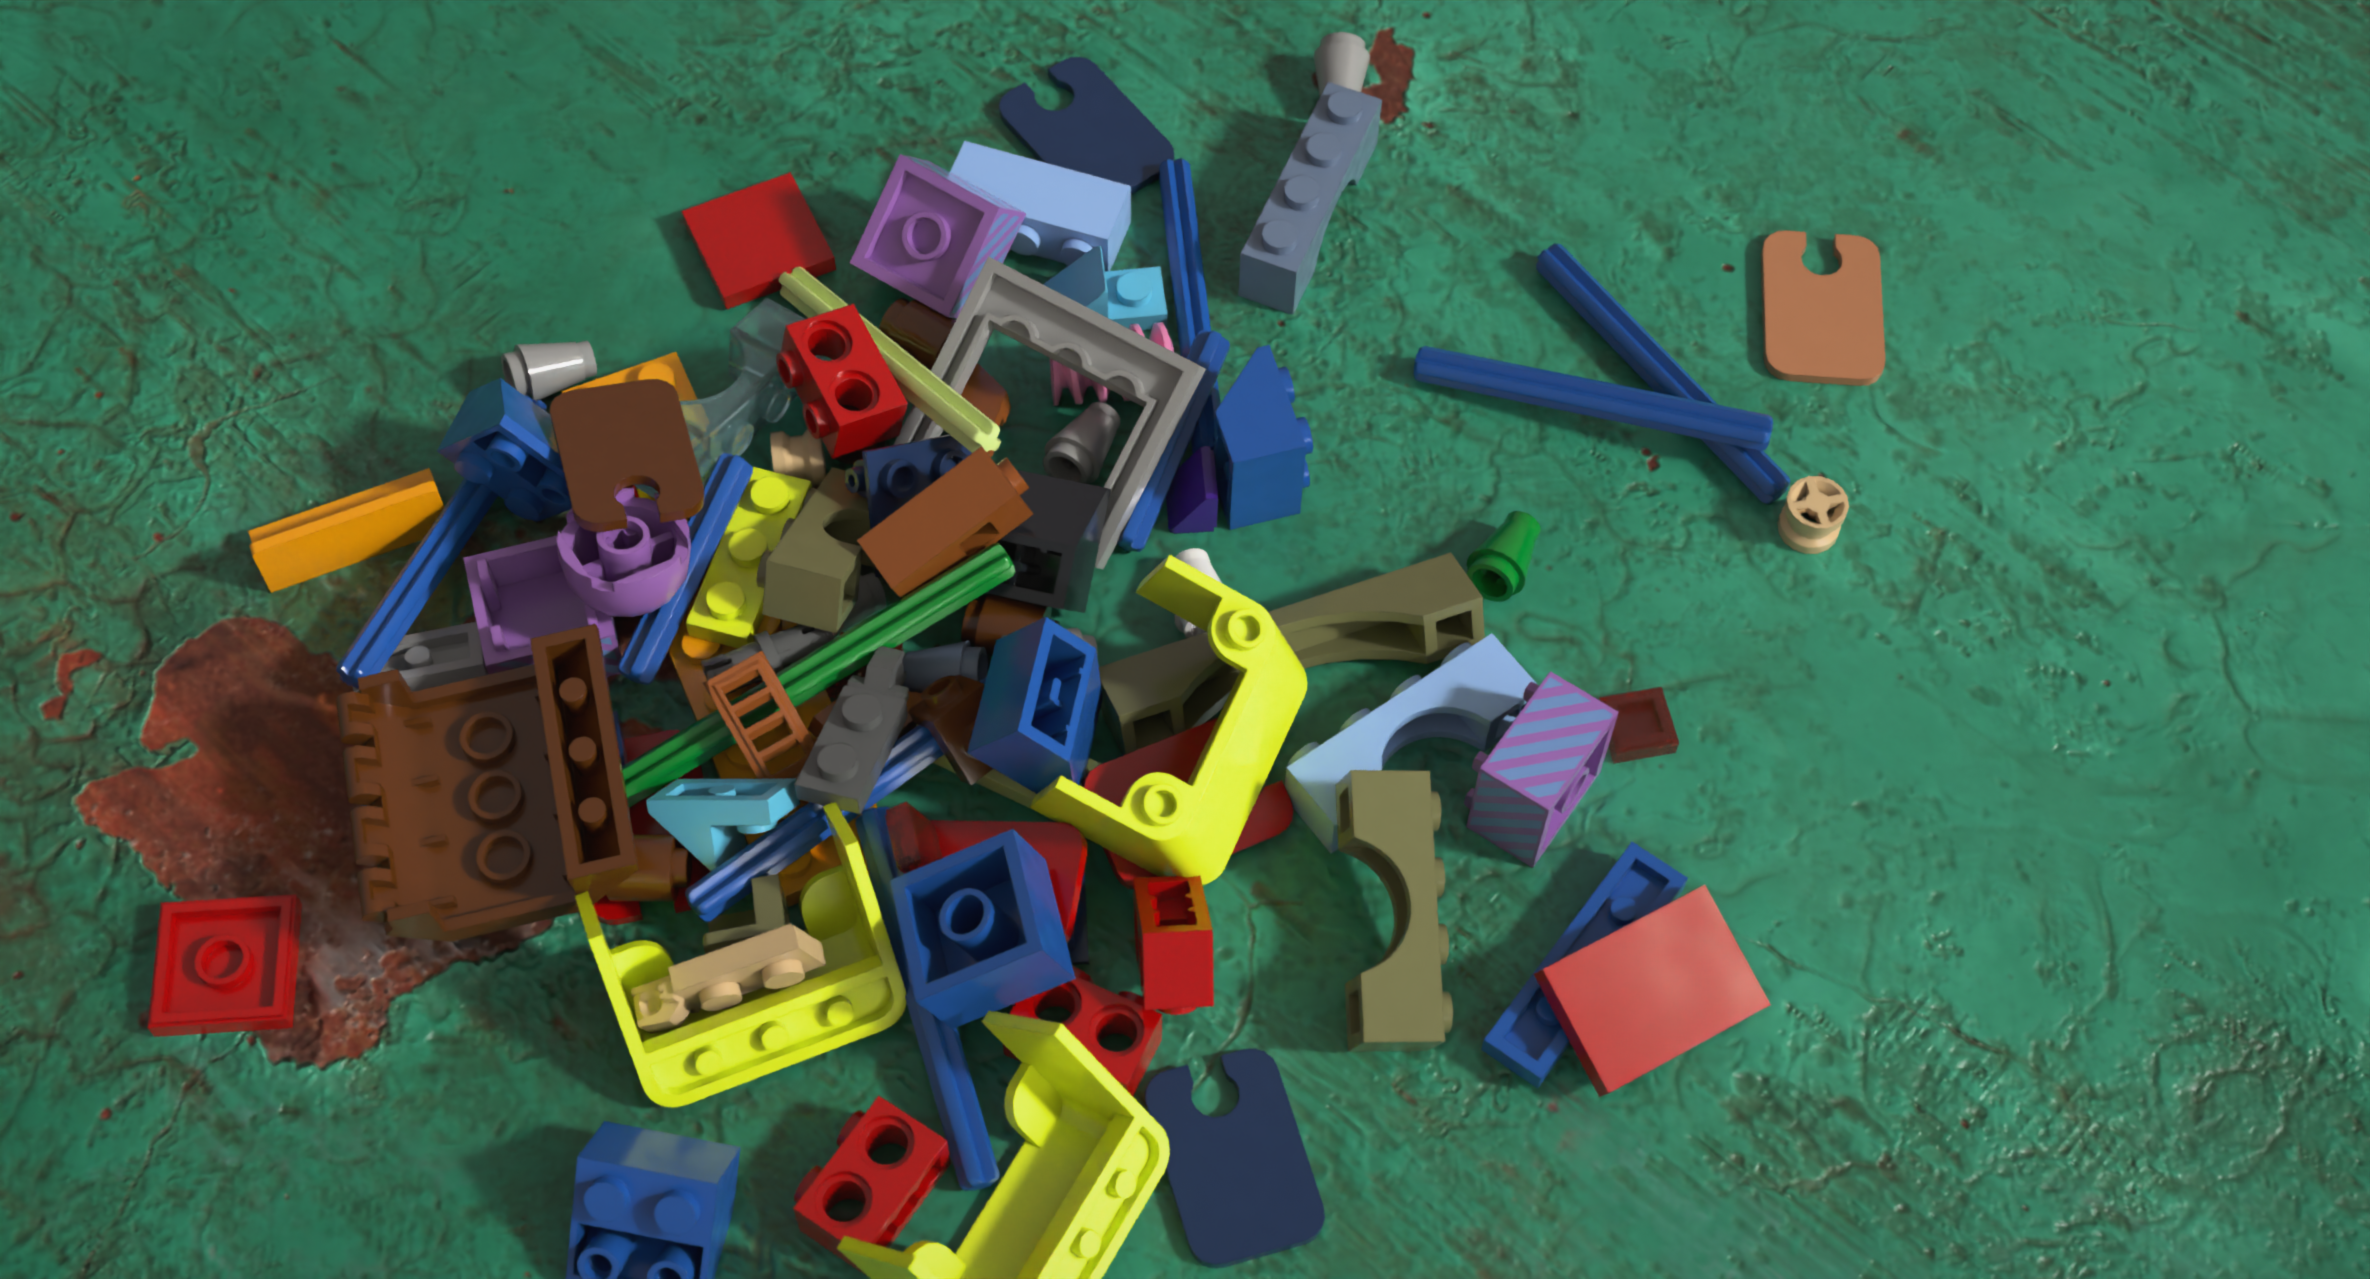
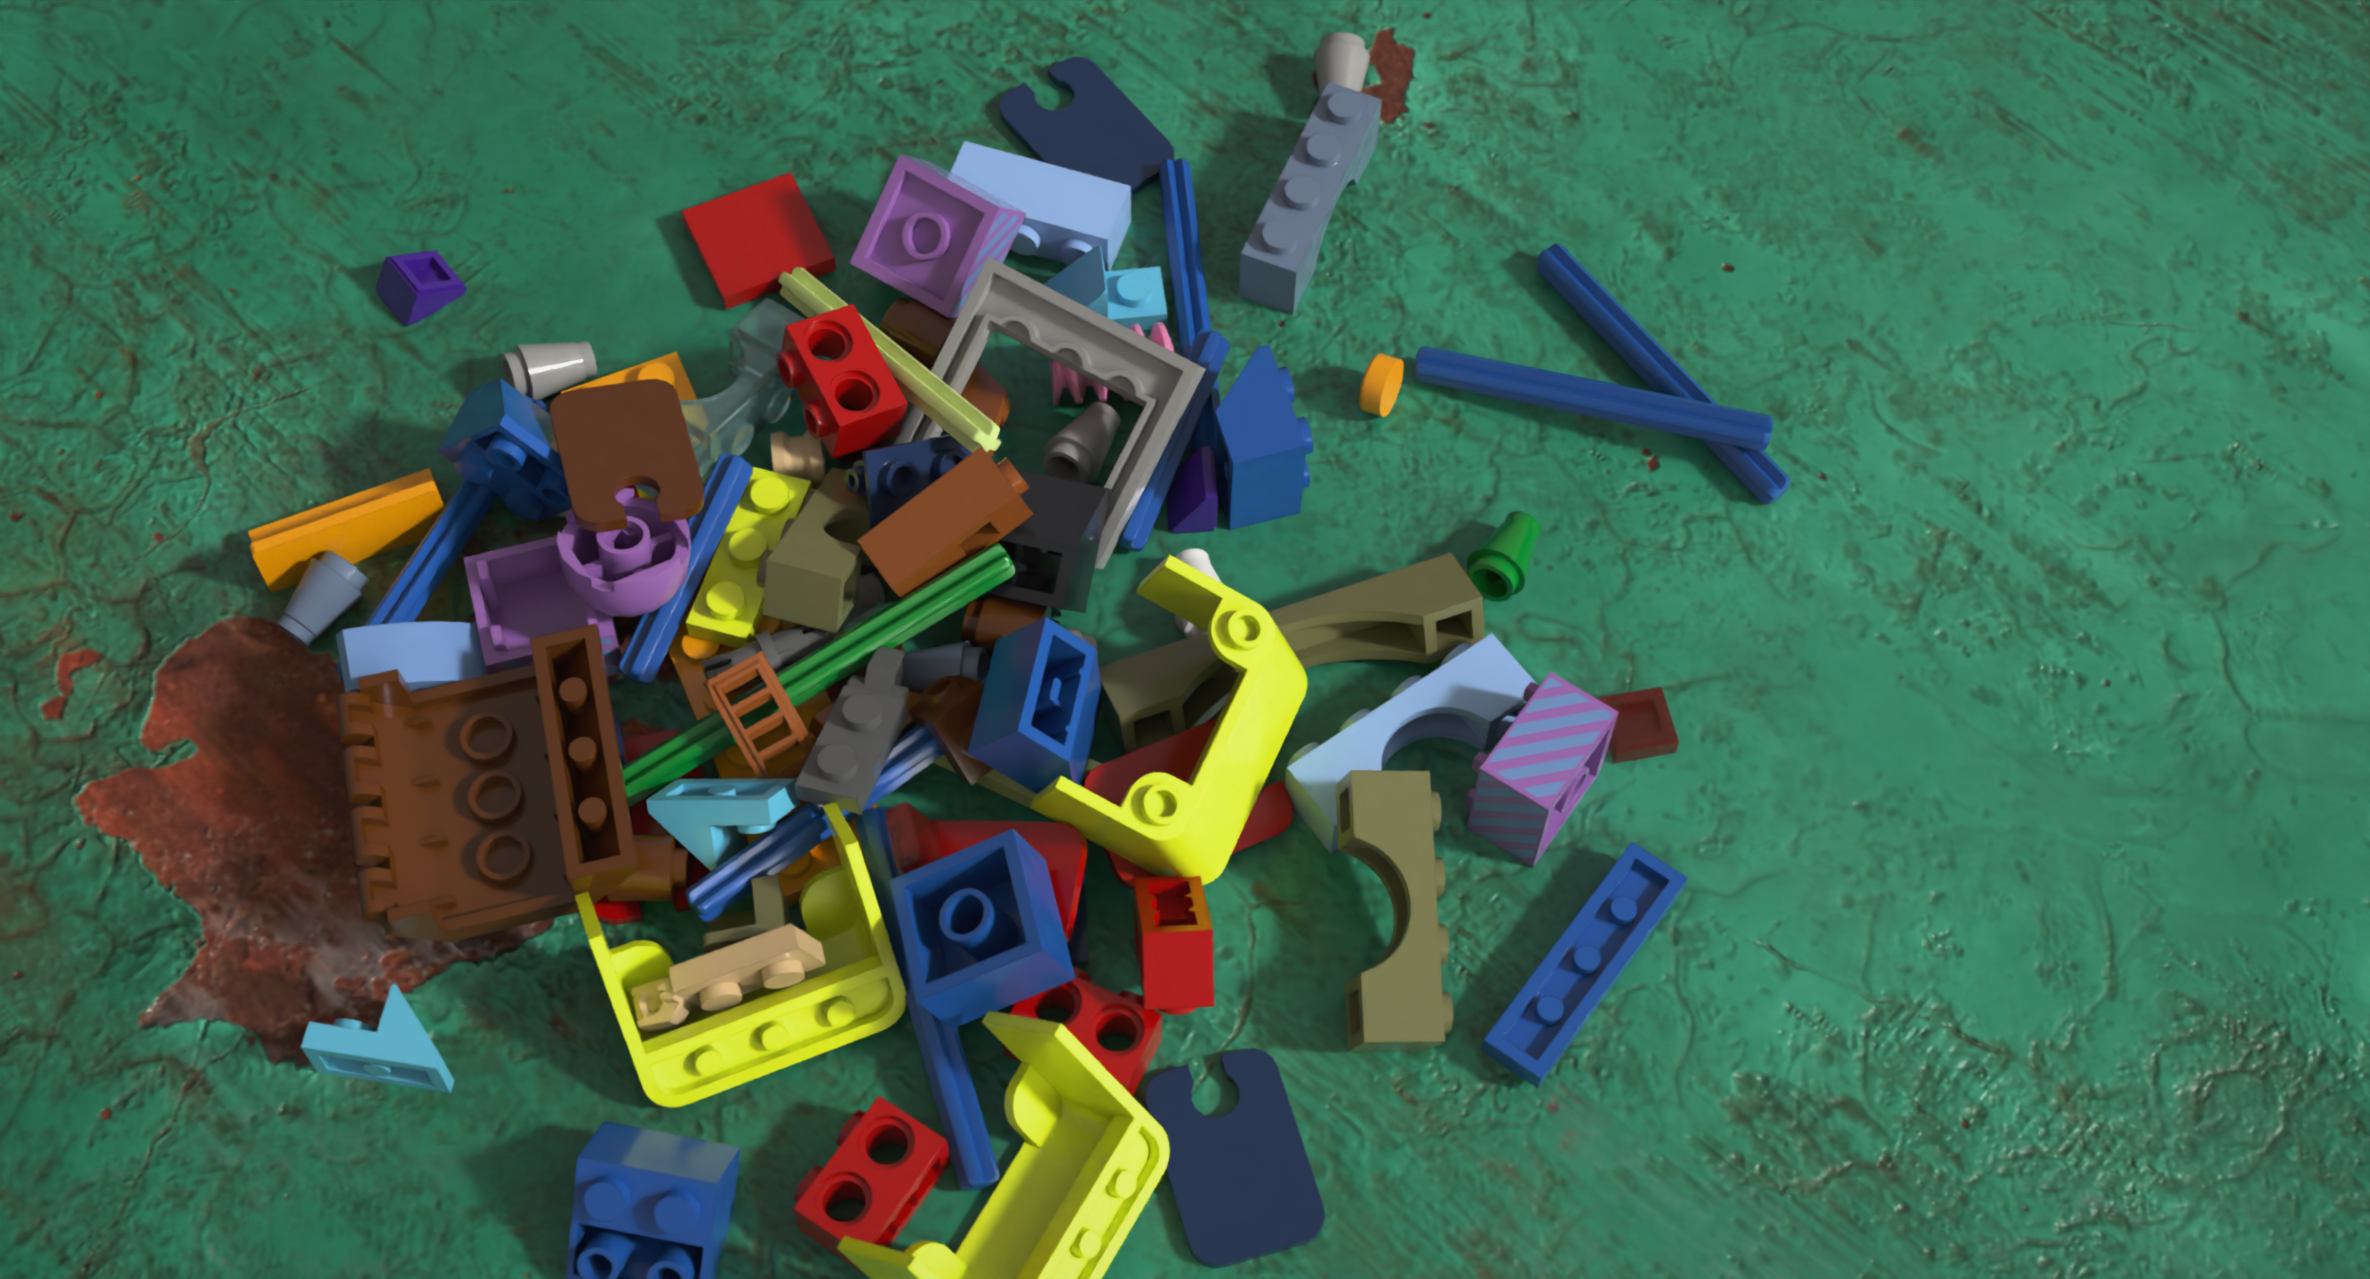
(225, 965): red tile -> none
(322, 597): none -> sand blue cone
(393, 1055): none -> medium azure slope
(417, 285): none -> dark purple slope
(422, 652): none -> medium blue slope
(1381, 384): none -> light orange tile
(1651, 990): tile -> none
(1822, 324): nougat piece -> none
(1824, 503): tan wheel -> none

